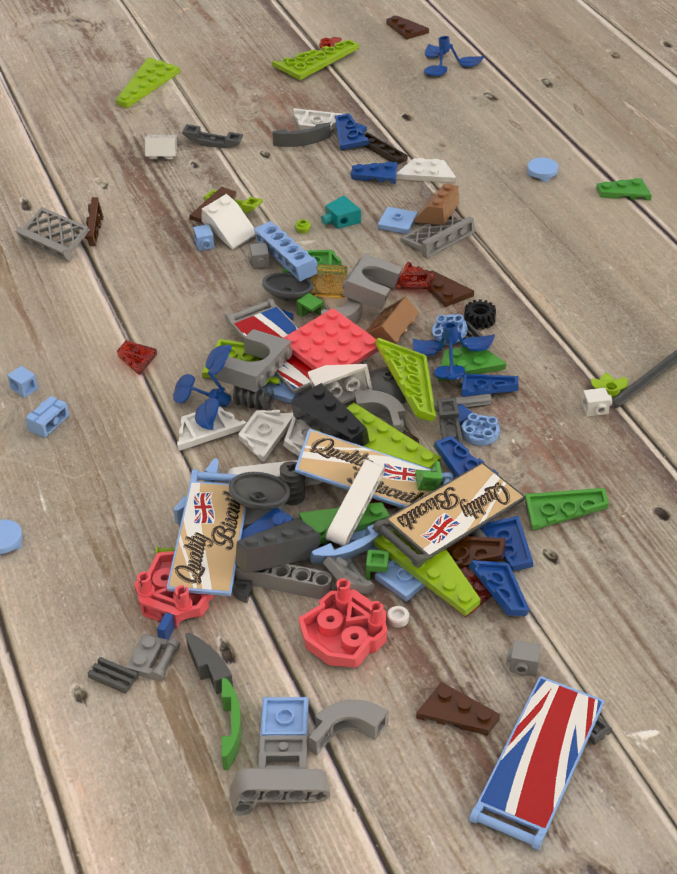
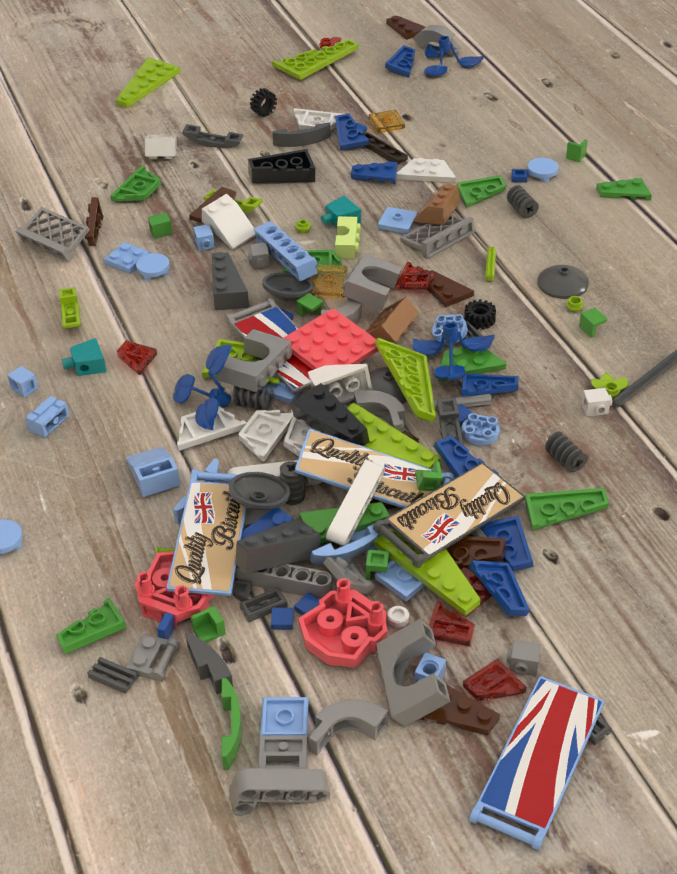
(69, 308): none -> lime slope
(85, 358): none -> teal torso
(96, 626): none -> bright green wing
(125, 257): none -> light blue plate
(137, 186): none -> bright green wing
(152, 265): none -> light blue tile
(153, 471): none -> light blue slope
(160, 225): none -> bright green panel
(208, 624): none -> bright green panel
(228, 286): none -> dark grey wedge
(258, 99): none -> black tyre
(264, 607): none -> dark grey tile
(282, 168): none -> black wedge
(282, 618): none -> blue tile
(306, 604): none -> blue tile
(347, 237): none -> yellowish green arch
(386, 121): none -> clear yellow plate
(395, 655): none -> light grey arch
(401, 61): none -> blue wing
(428, 665): none -> light blue brick
(432, 33): none -> light grey arch
(450, 626): none -> clear red wing
(480, 189): none -> bright green wing
(490, 264): none -> lime axle
(493, 682): none -> clear red wing
(519, 175): none -> blue tile
(522, 201): none -> dark grey piece
(562, 281): none -> dark grey dish
(565, 452): none -> dark grey piece
(575, 303): none -> lime plate
(576, 151): none -> bright green panel
(591, 319): none -> bright green panel

